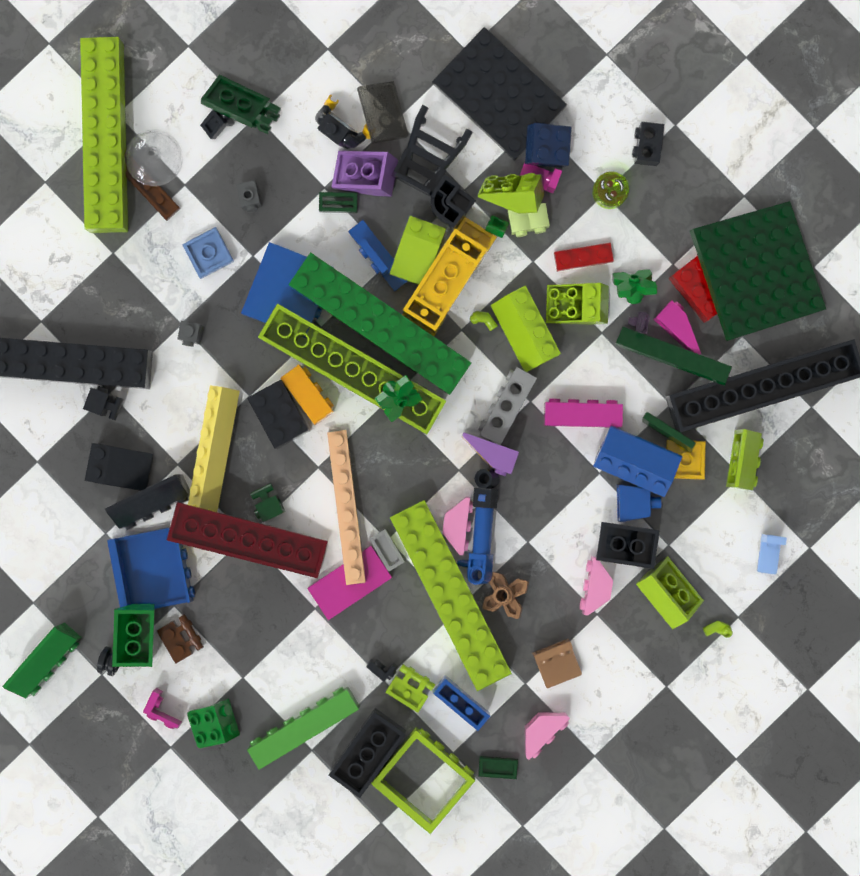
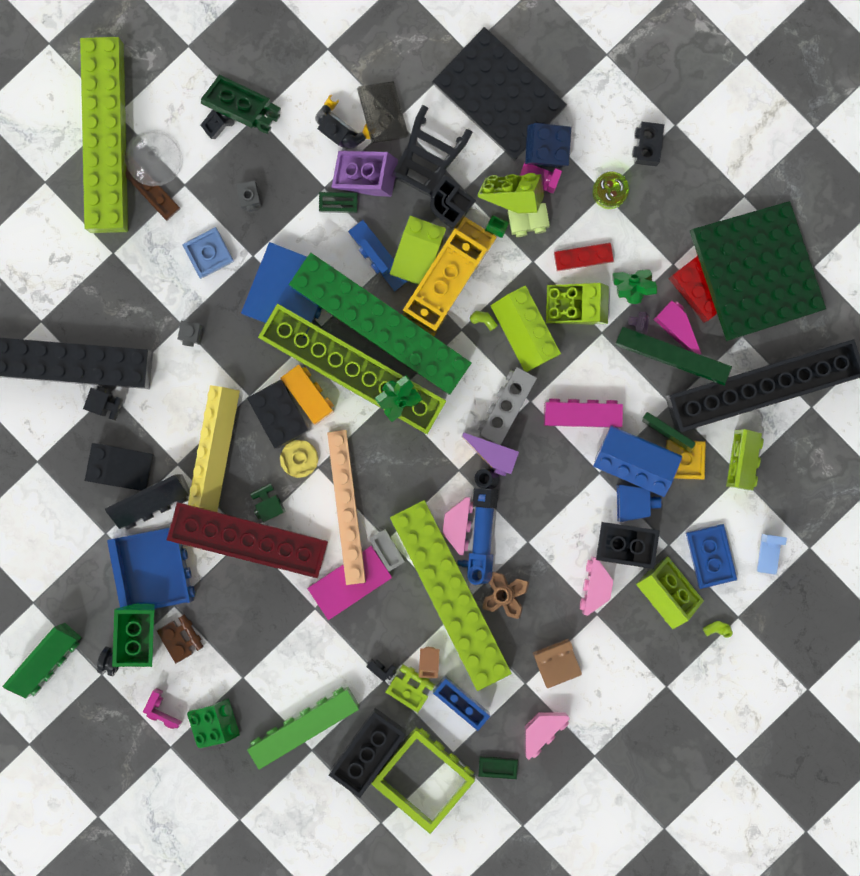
(299, 458): none -> light yellow tile
(429, 662): none -> nougat brick
(711, 556): none -> blue tile

